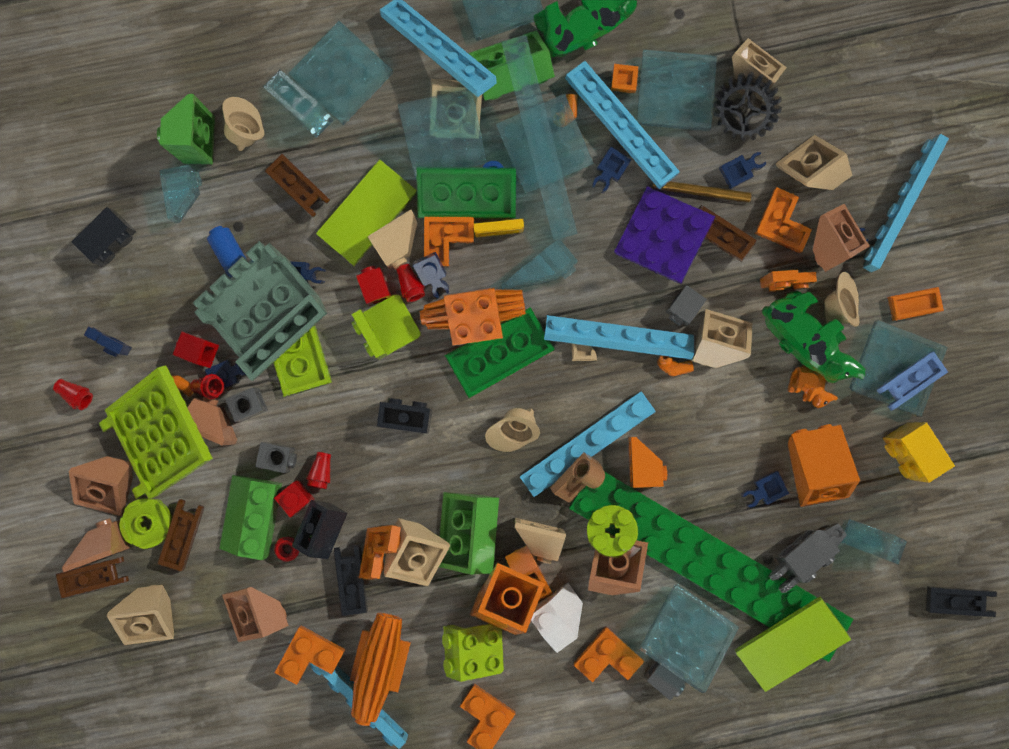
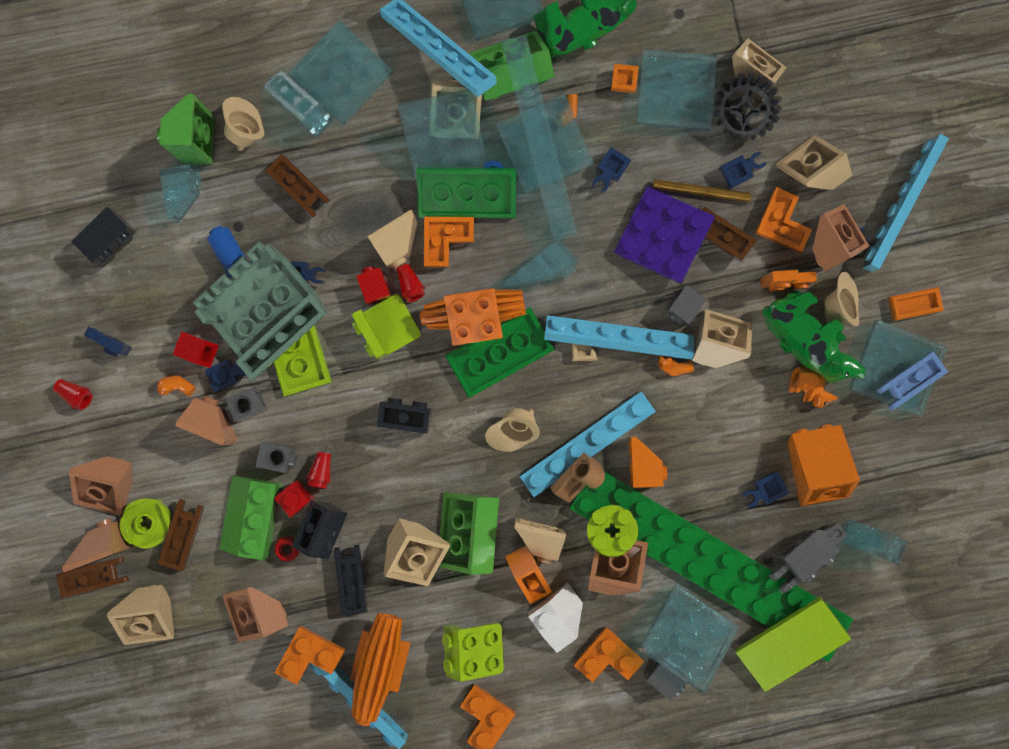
(157, 433): lime plate -> none
(209, 386): red cone -> none
(366, 209): lime tile -> none
(377, 543): orange plate -> none
(431, 271): plate -> none
(499, 228): yellow tile -> none
(507, 600): orange slope -> none
(622, 125): medium azure plate -> none
(918, 452): yellow brick -> none
(959, 601): black hinge -> none

